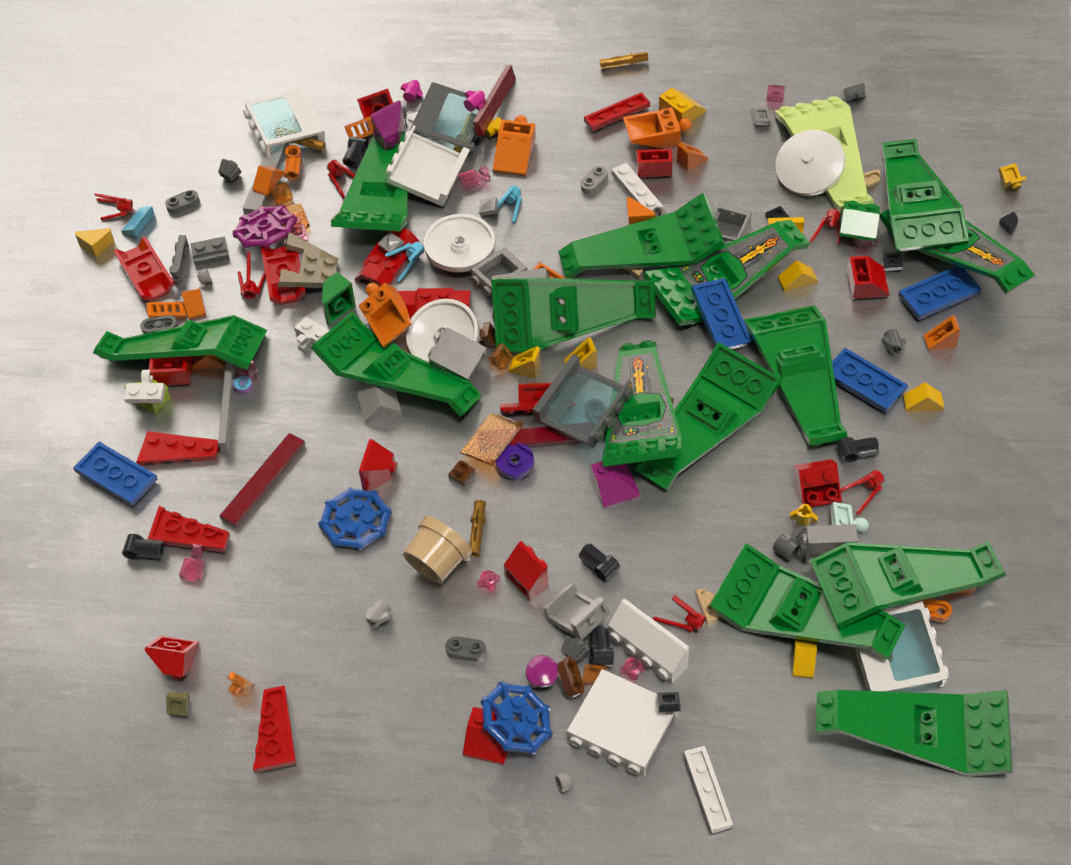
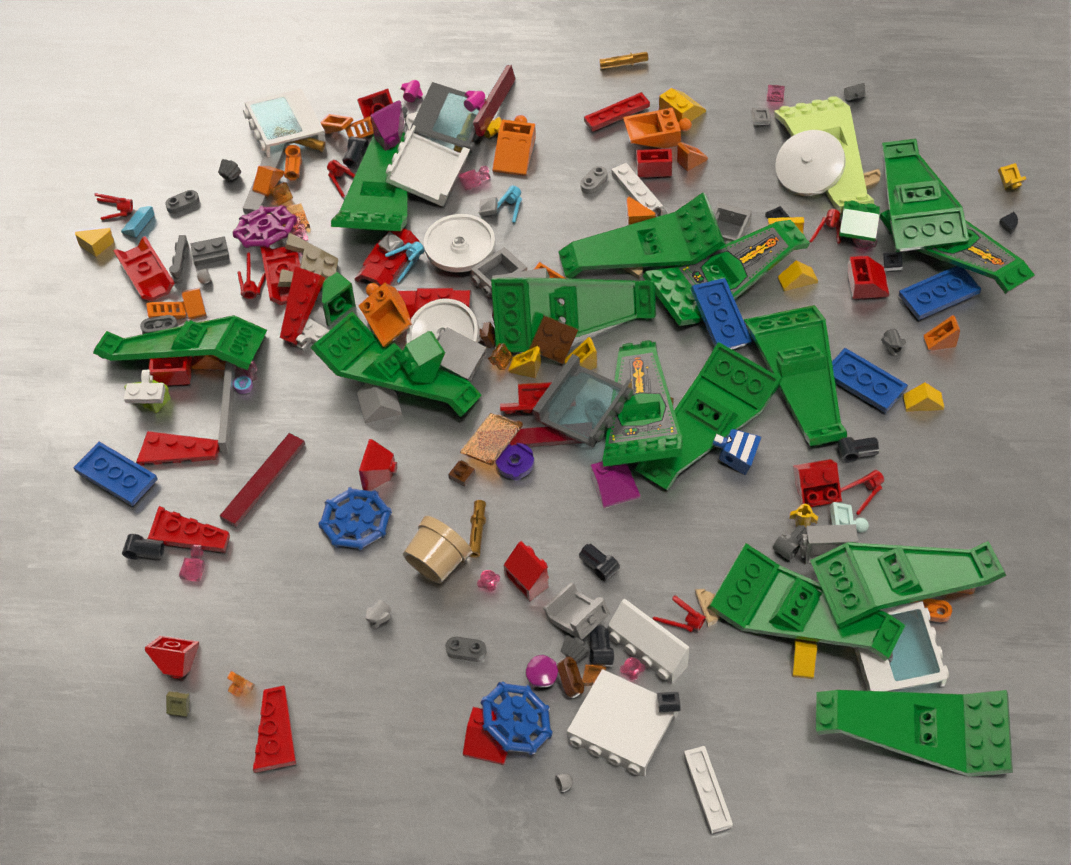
(301, 299): none -> red wing
(335, 123): none -> orange slope
(422, 358): none -> green slope
(554, 338): none -> reddish brown plate
(737, 449): none -> blue torso

